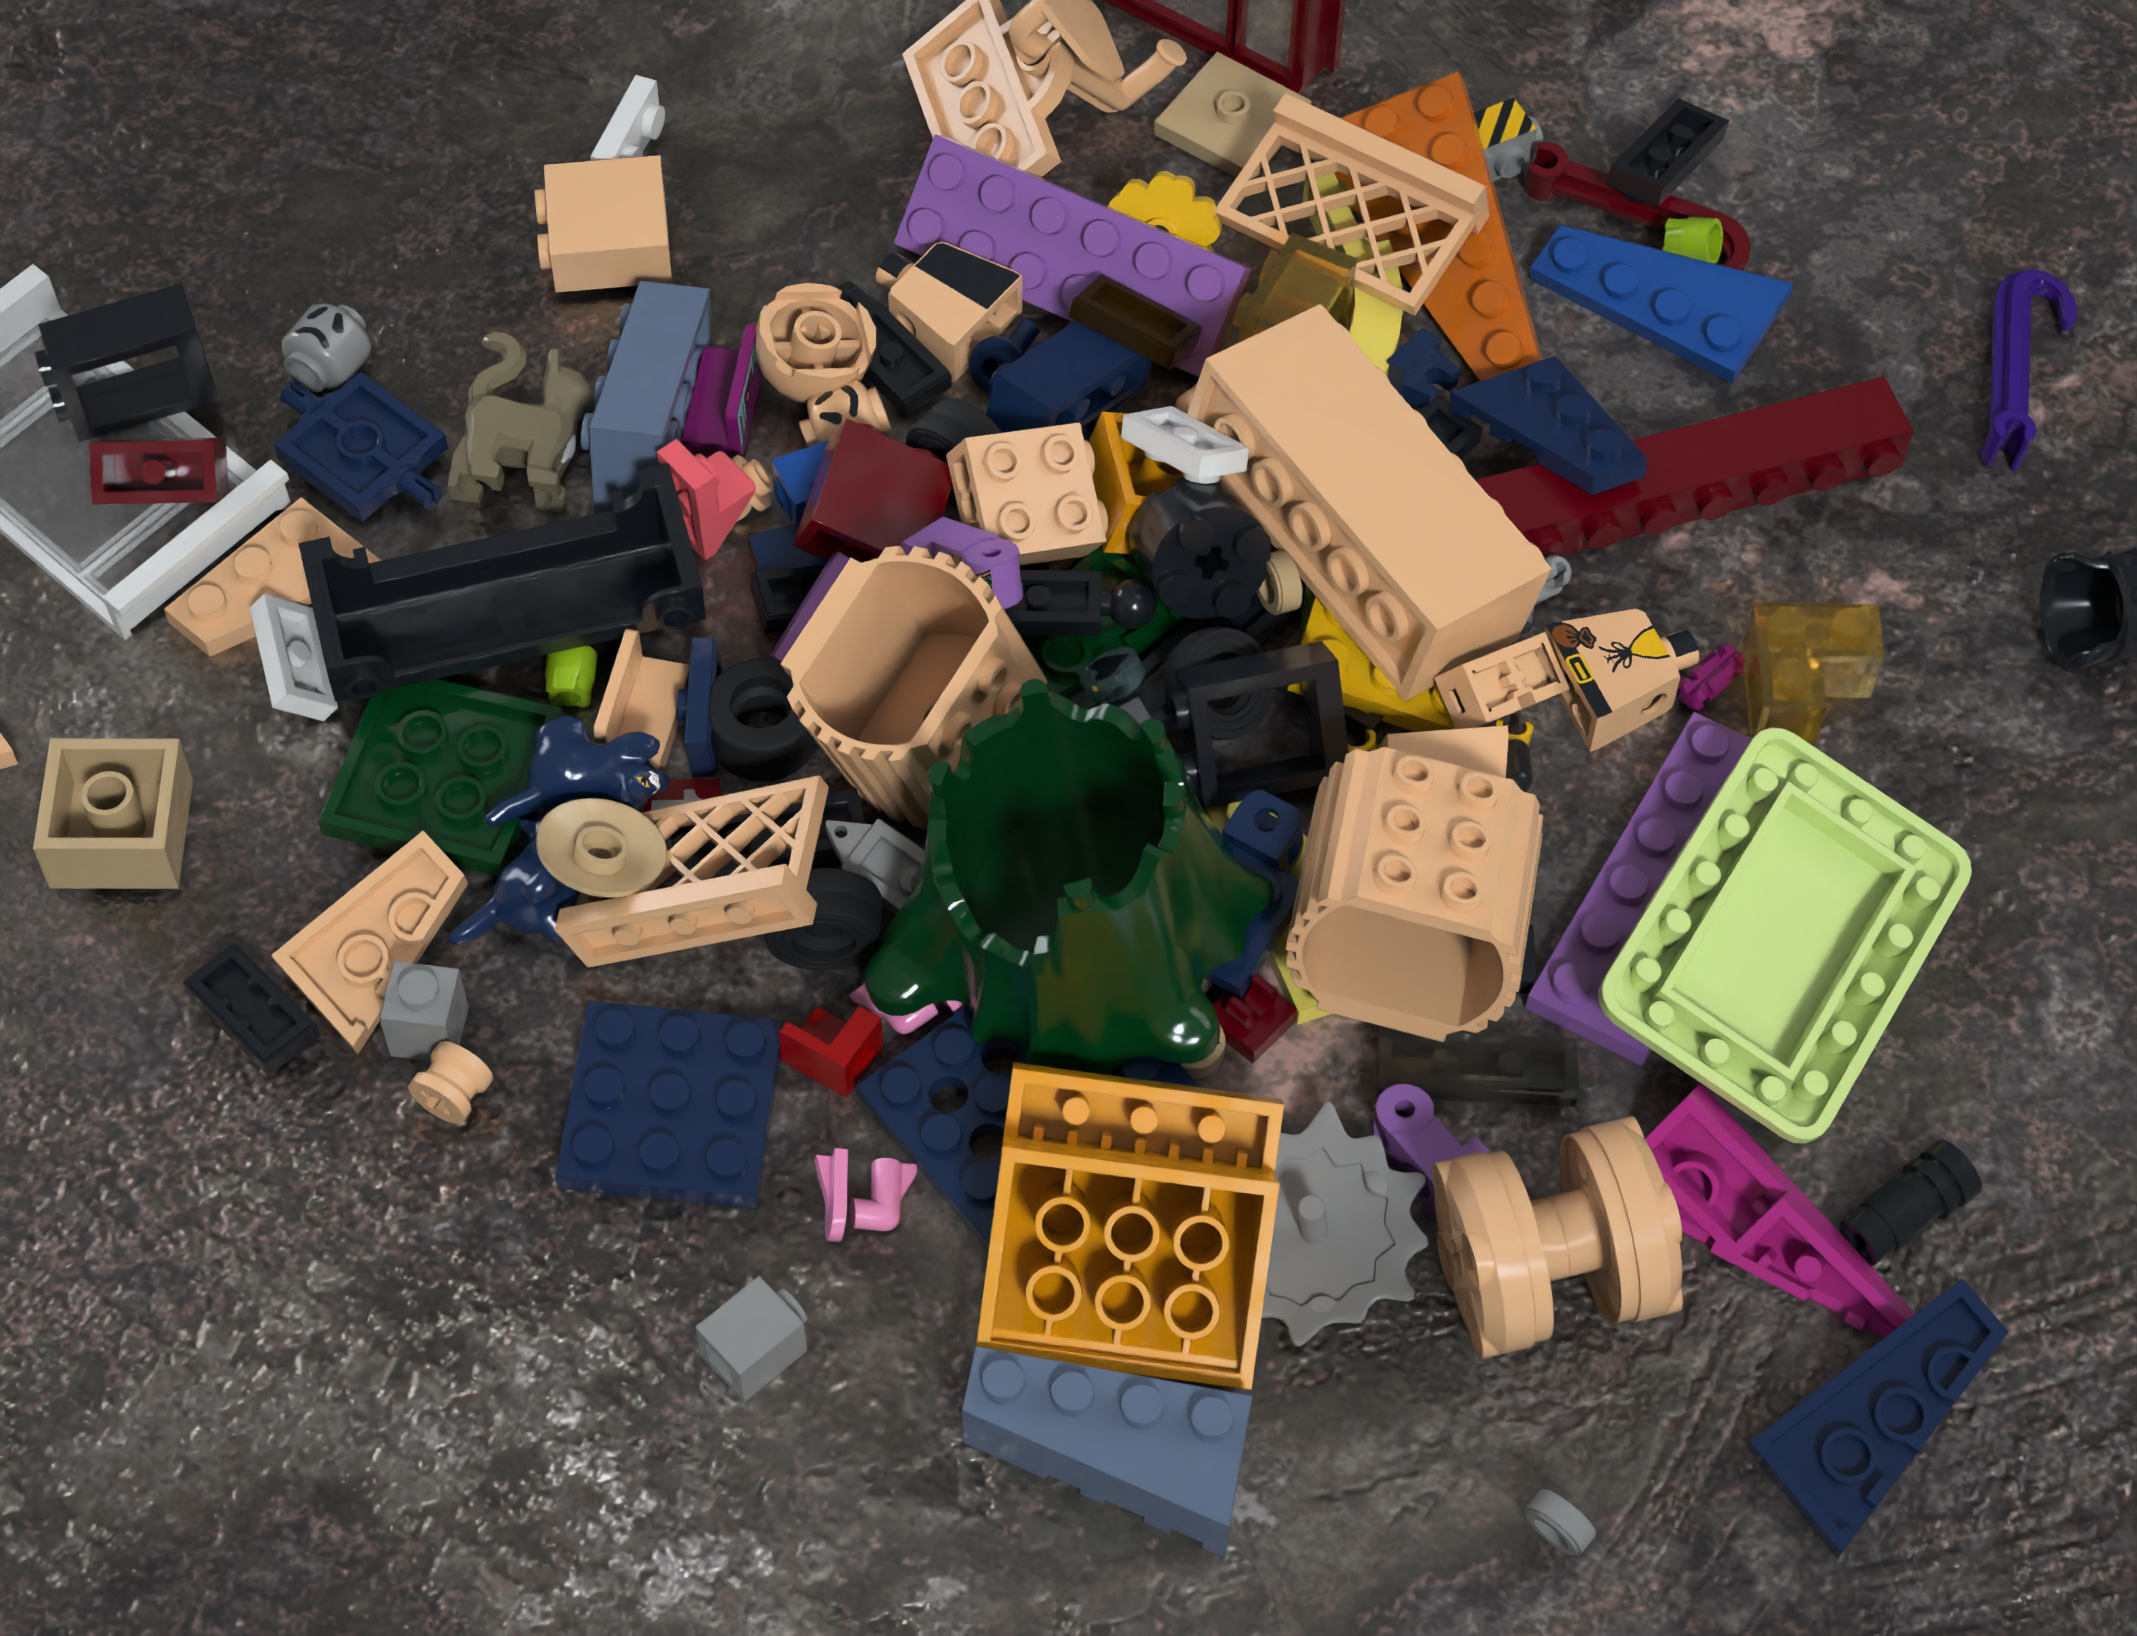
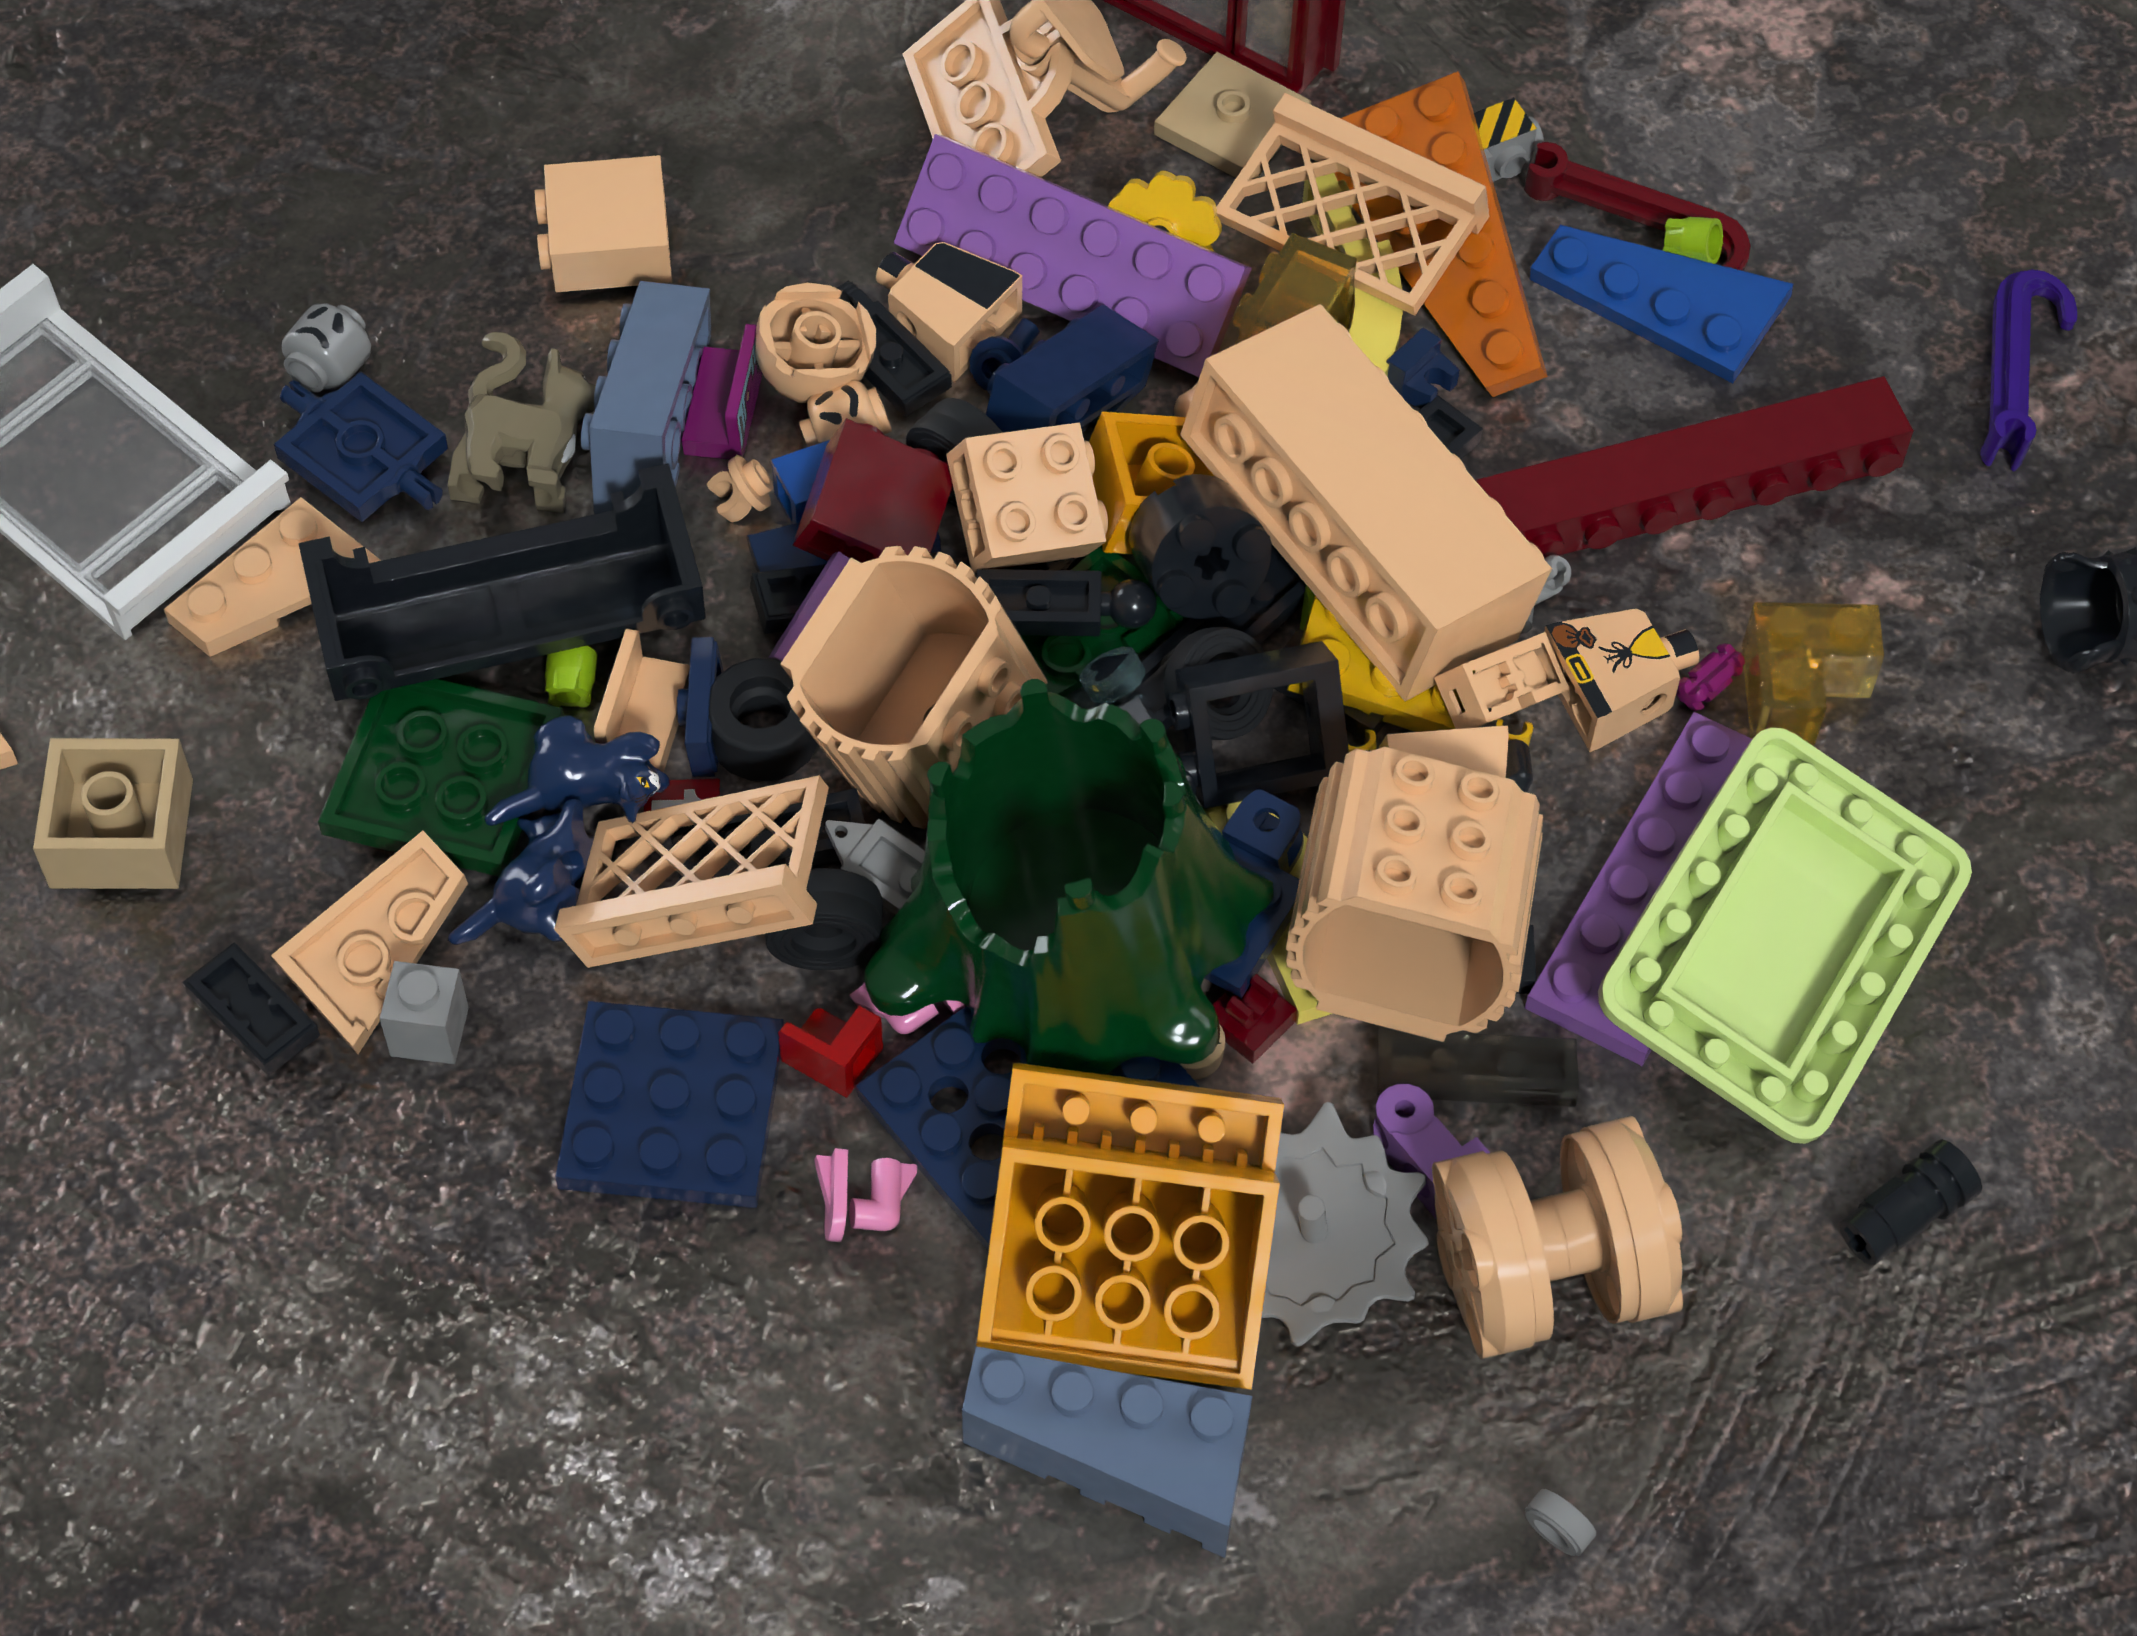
(118, 334): black window -> none
(158, 470): dark red brick -> none
(292, 657): white plate -> none
(450, 1082): light nougat wheel -> none
(601, 847): tan dish -> none
(633, 123): white plate -> none
(709, 493): coral slope -> none
(753, 1337): light grey brick -> none
(984, 552): medium lavender leg -> none
(1135, 321): dark brown tile -> none
(1185, 444): white plate -> none
(1282, 585): tan tile -> none
(1558, 420): dark blue wing -> none
(1667, 153): black plate -> none
(1760, 1219): dark pink wedge -> none
(1868, 1422): dark blue wing -> none

